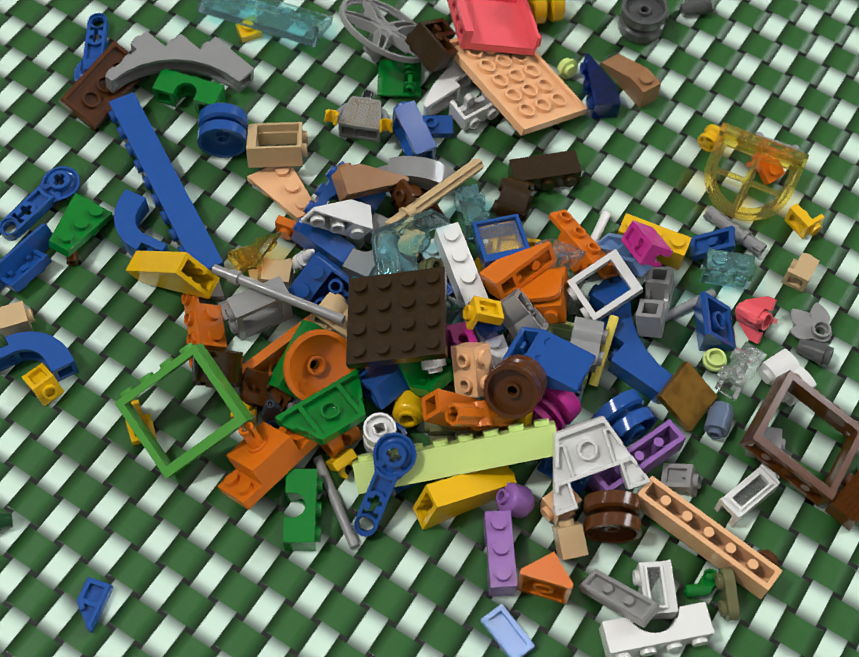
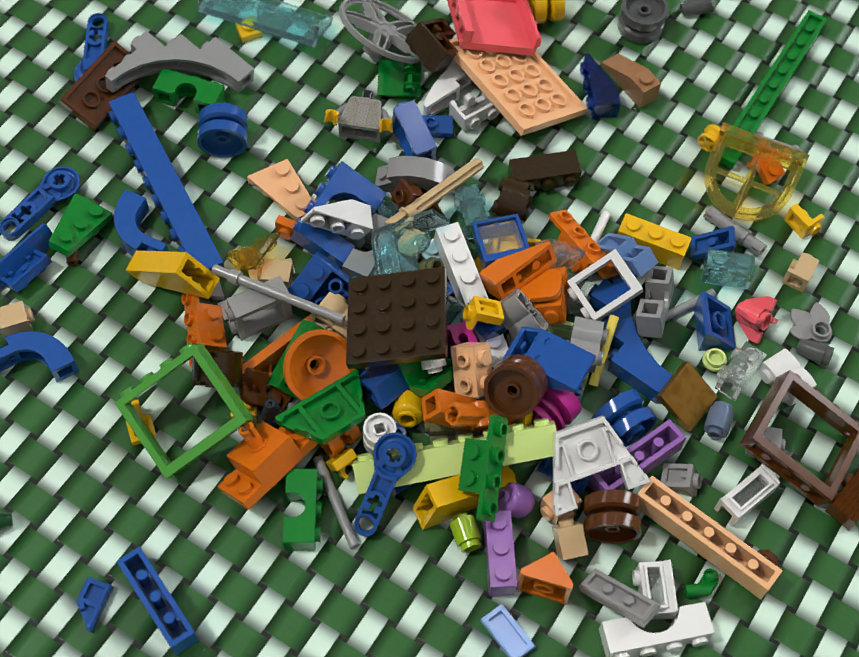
(43, 384): yellow bracket -> none
(157, 601): none -> blue brick
(276, 134): tan window -> none
(302, 258): white bar -> none
(363, 180): medium nougat slope -> none
(388, 208): none -> clear light blue plate
(465, 532): none -> lime brick
(483, 467): none -> green bracket
(567, 68): yellowish green plate -> none
(645, 244): dark pink hinge -> none
(726, 583): olive plate -> none
(776, 80): none -> green plate

